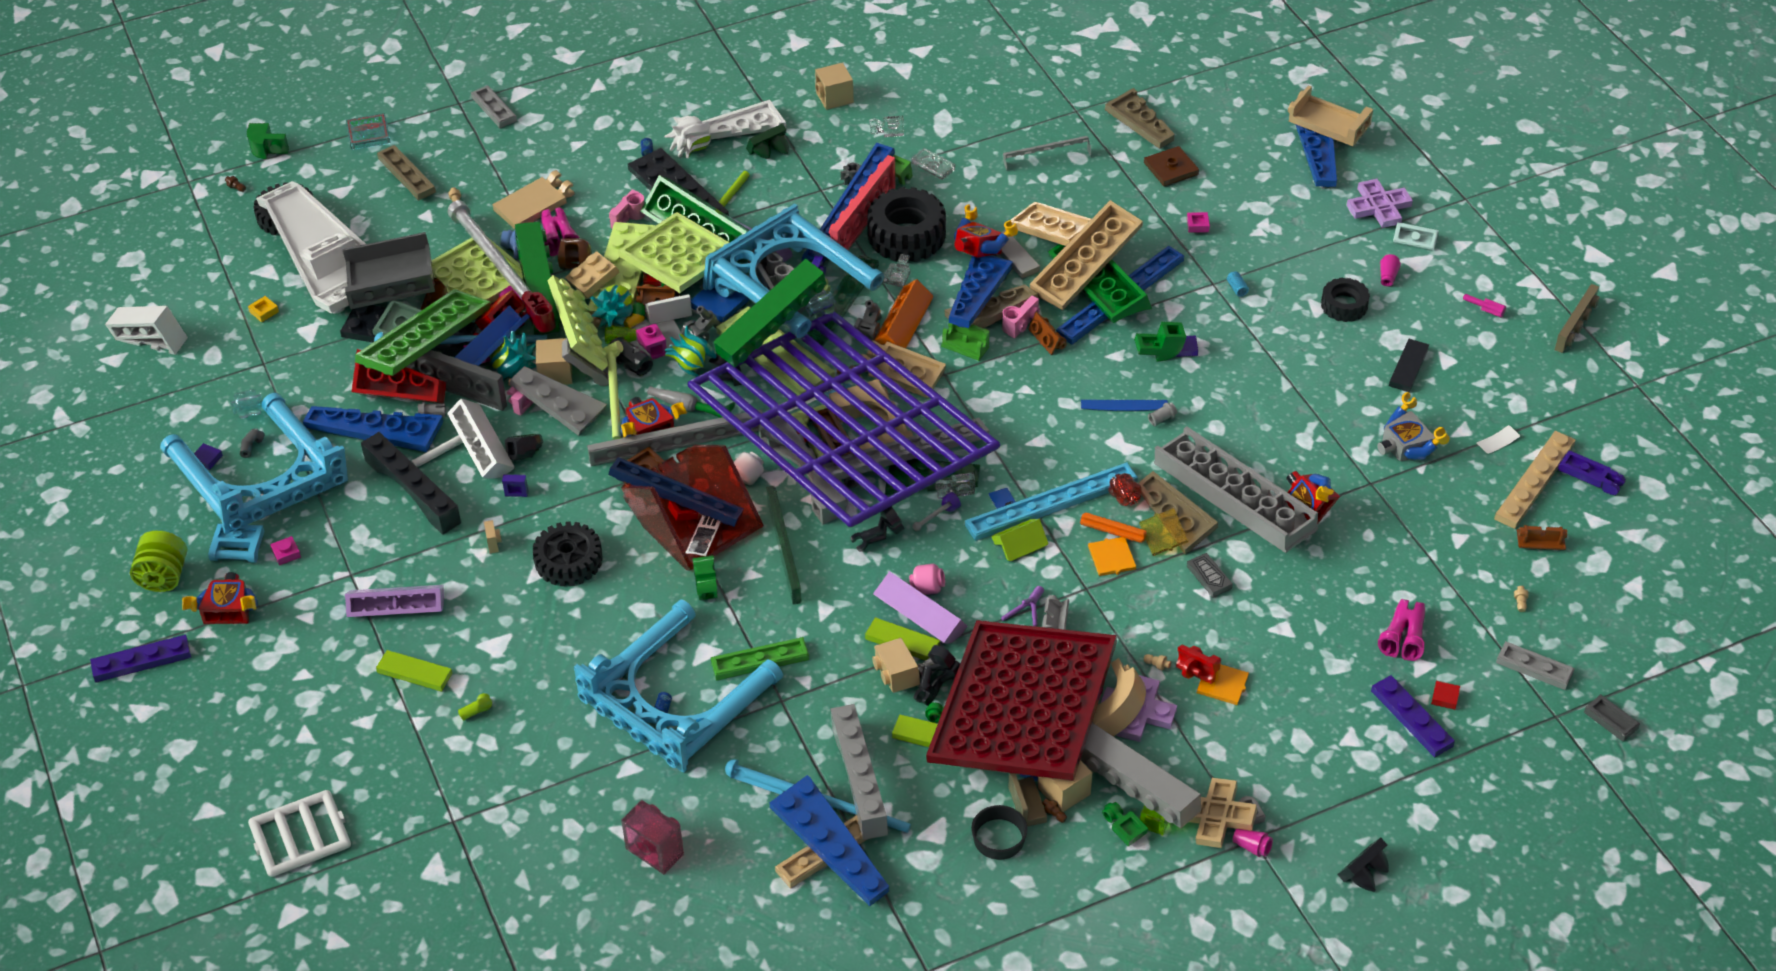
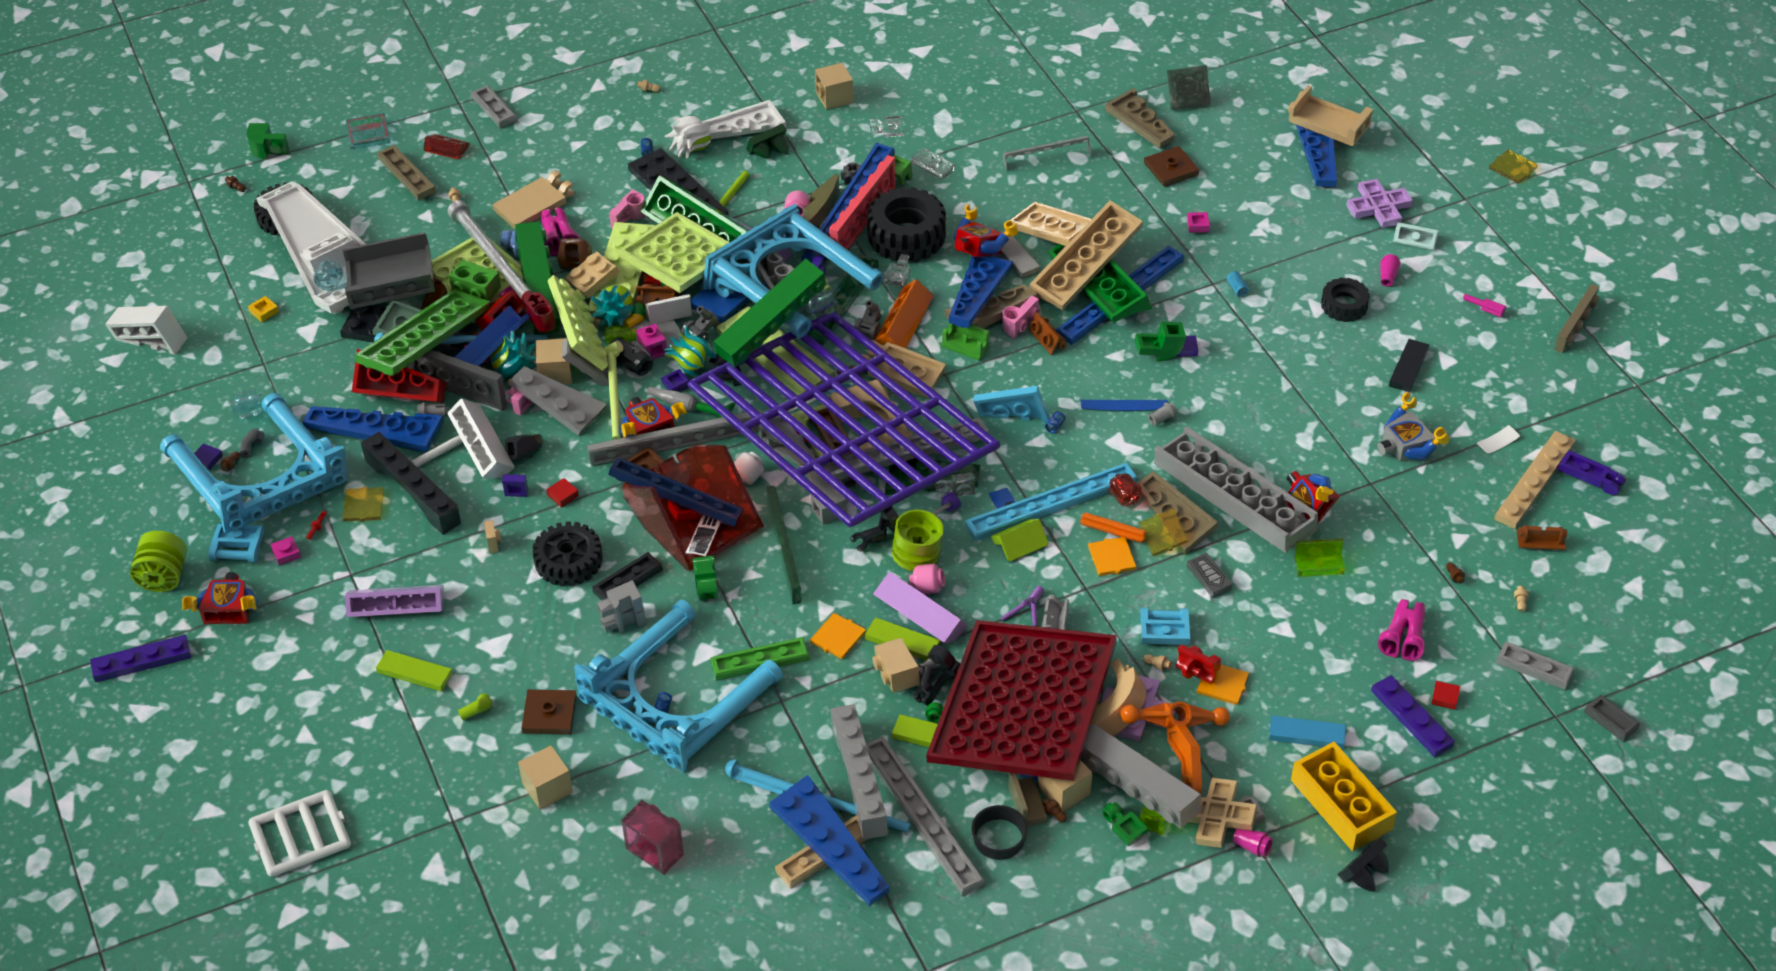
(228, 463): none -> reddish brown piece
(316, 525): none -> red hand
(328, 275): none -> clear light blue piece
(363, 504): none -> clear yellow piece
(445, 146): none -> clear red slope
(475, 280): none -> bright green brick
(545, 777): none -> tan head
(548, 711): none -> reddish brown plate
(562, 492): none -> red tile
(622, 608): none -> light grey hips
(638, 571): none -> black tile
(645, 85): none -> tan piece
(675, 381): none -> dark purple tile
(799, 198): none -> bright pink head
(822, 201): none -> olive slope
(837, 636): none -> light orange piece
(917, 539): none -> lime wheel
(924, 817): none -> light grey tile
(1018, 402): none -> medium azure wing
(1056, 426): none -> blue piece
(1165, 626): none -> medium azure plate
(1178, 735): none -> orange piece
(1188, 87): none -> clear smoke plate
(1306, 731): none -> dark azure tile
(1319, 557): none -> clear neon green panel
(1343, 796): none -> yellow brick
(1456, 574): none -> reddish brown piece
(1513, 166): none -> clear yellow piece

